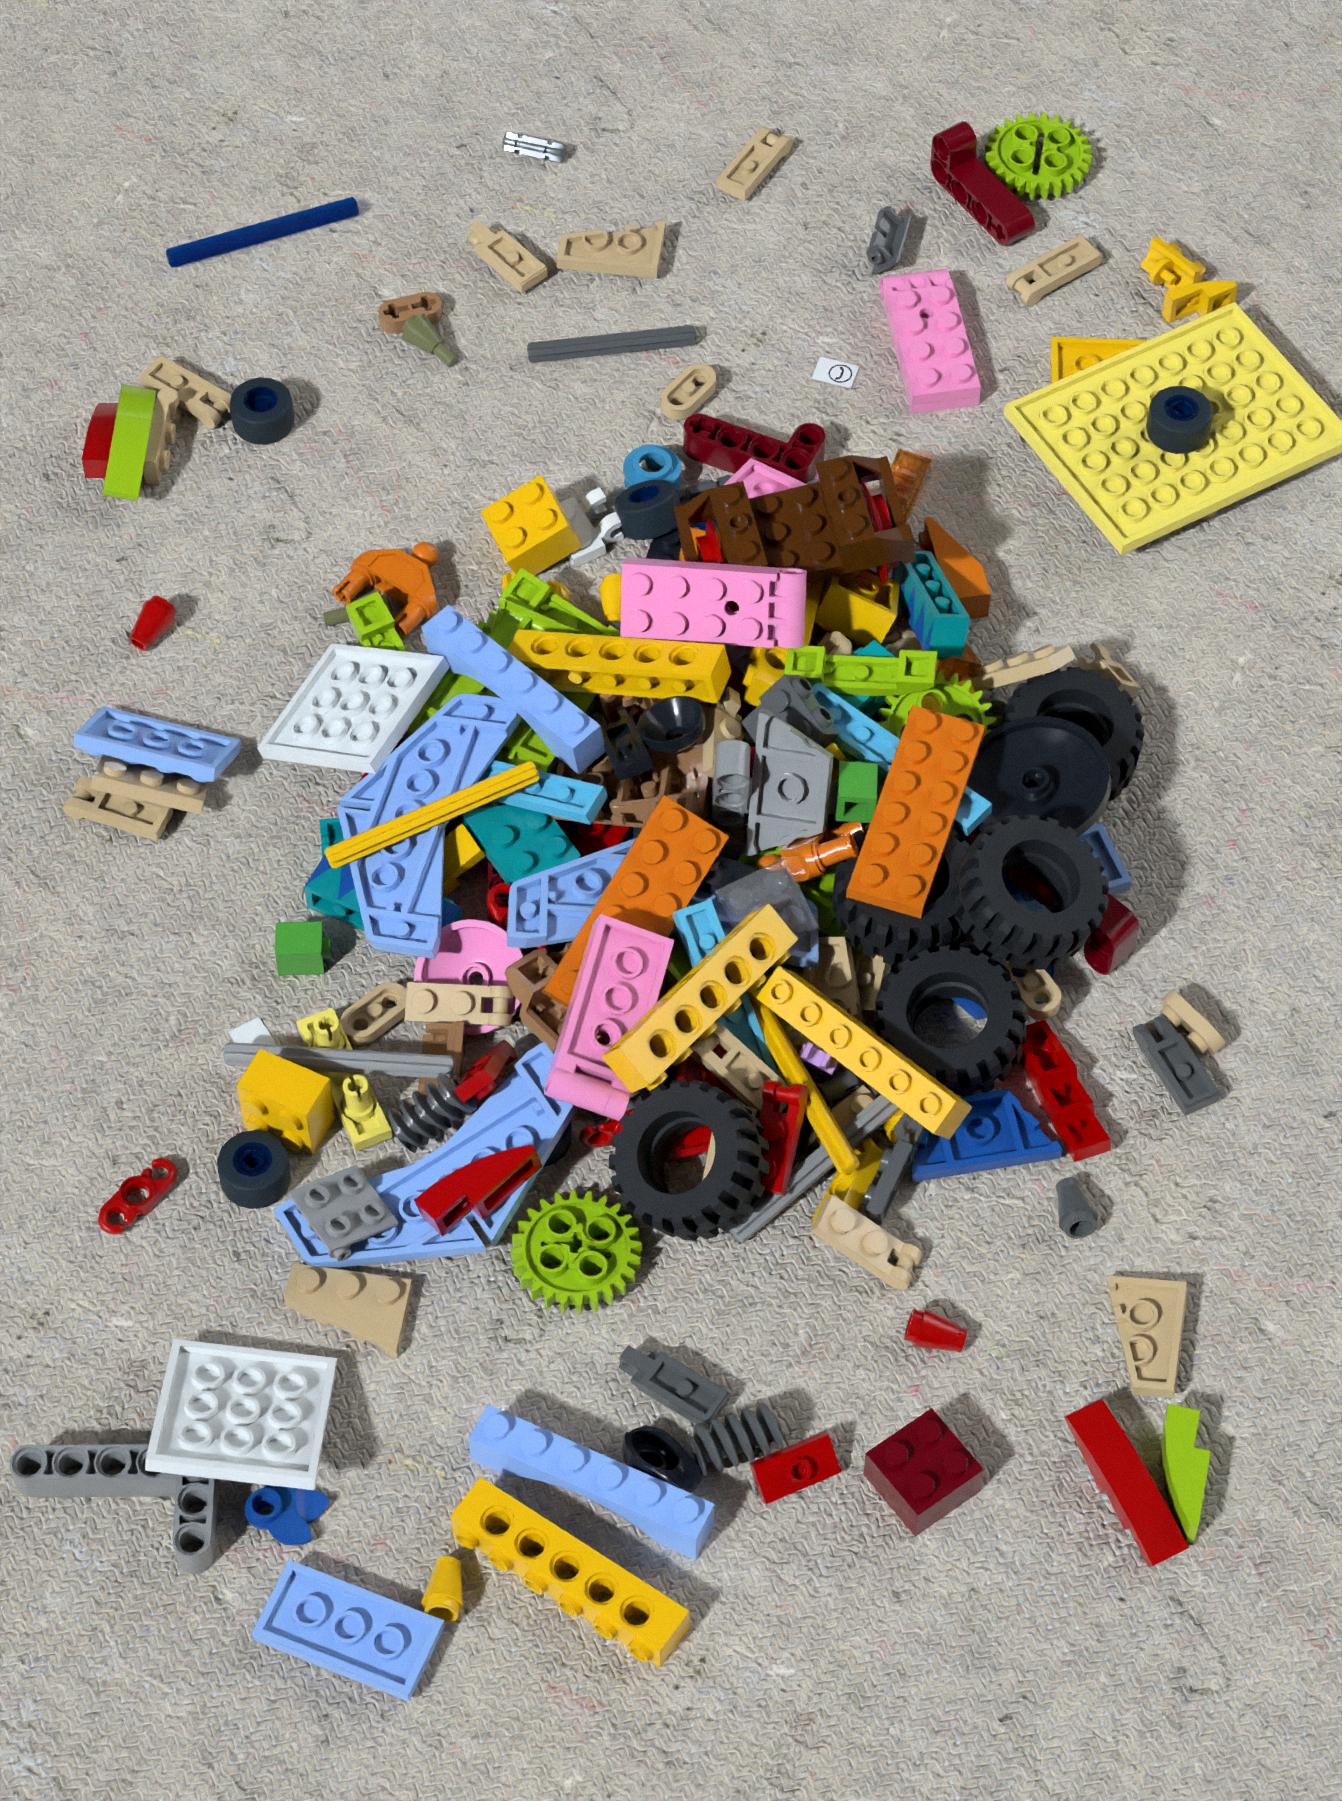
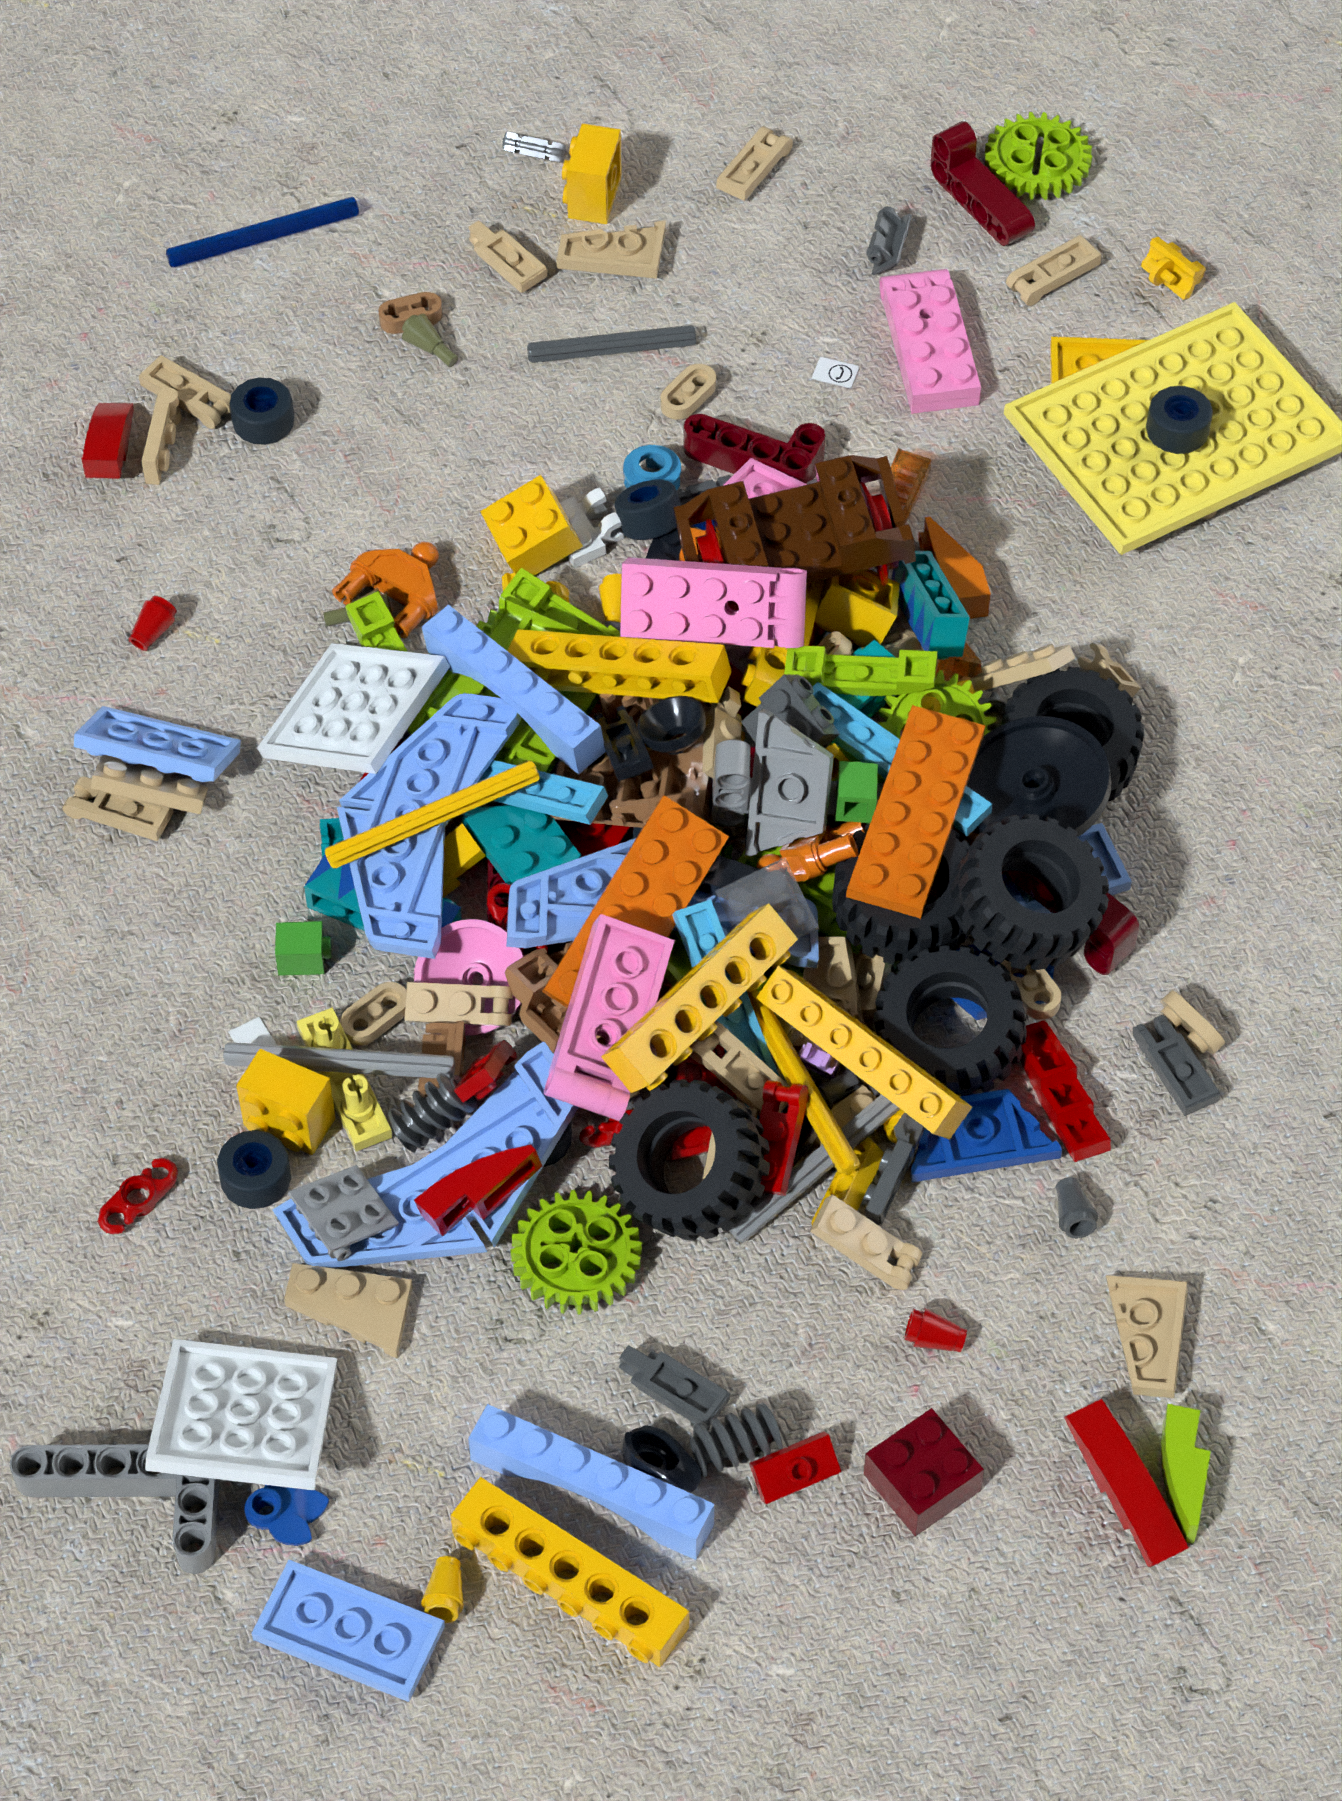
(129, 442): lime slope -> none
(592, 173): none -> yellow brick
(1198, 297): yellow slope -> none

